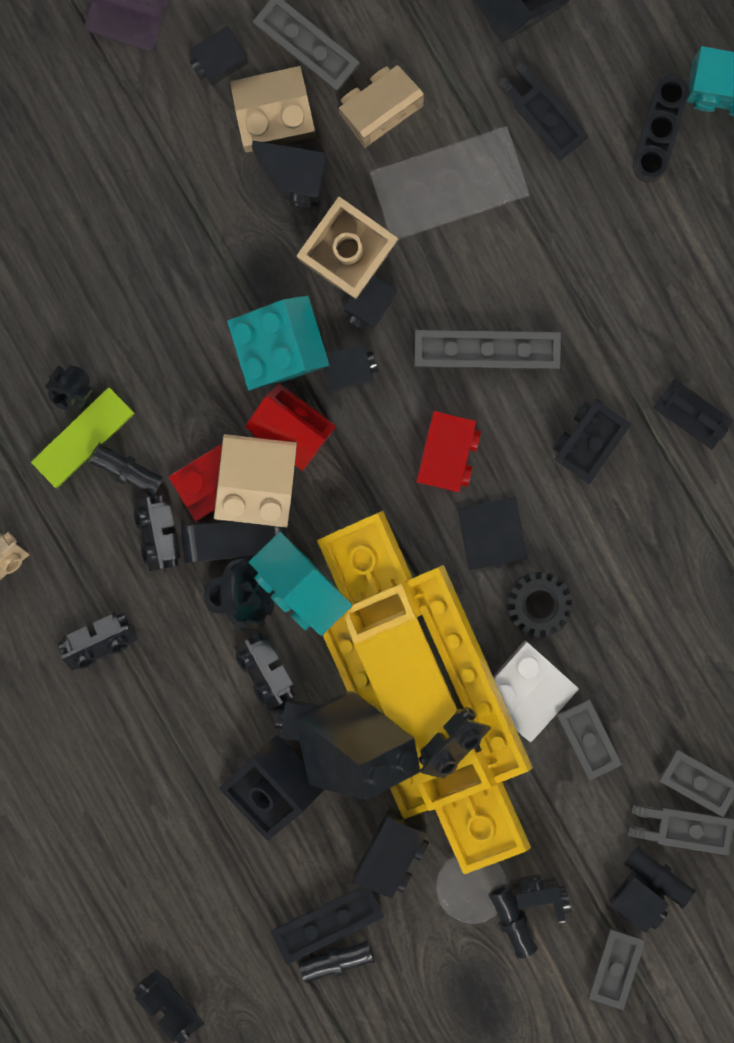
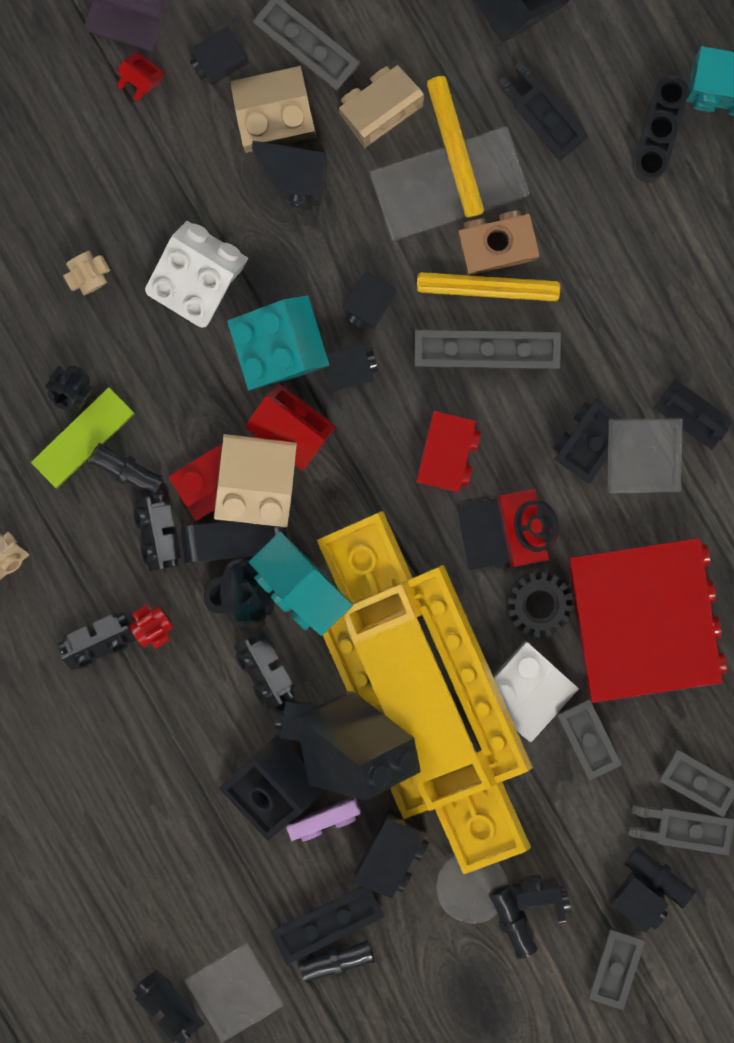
(86, 273): none -> tan gear
(140, 73): none -> red tile
(151, 626): none -> red gear
(194, 273): none -> white bracket
(234, 992): none -> clear tile
(310, 825): none -> lavender plate
(347, 248): tan slope -> none
(443, 755): black hinge -> none
(455, 146): none -> yellow axle
(481, 258): none -> medium nougat brick
(488, 286): none -> yellow axle
(528, 527): none -> red piece
(644, 455): none -> clear tile
(647, 620): none -> red panel

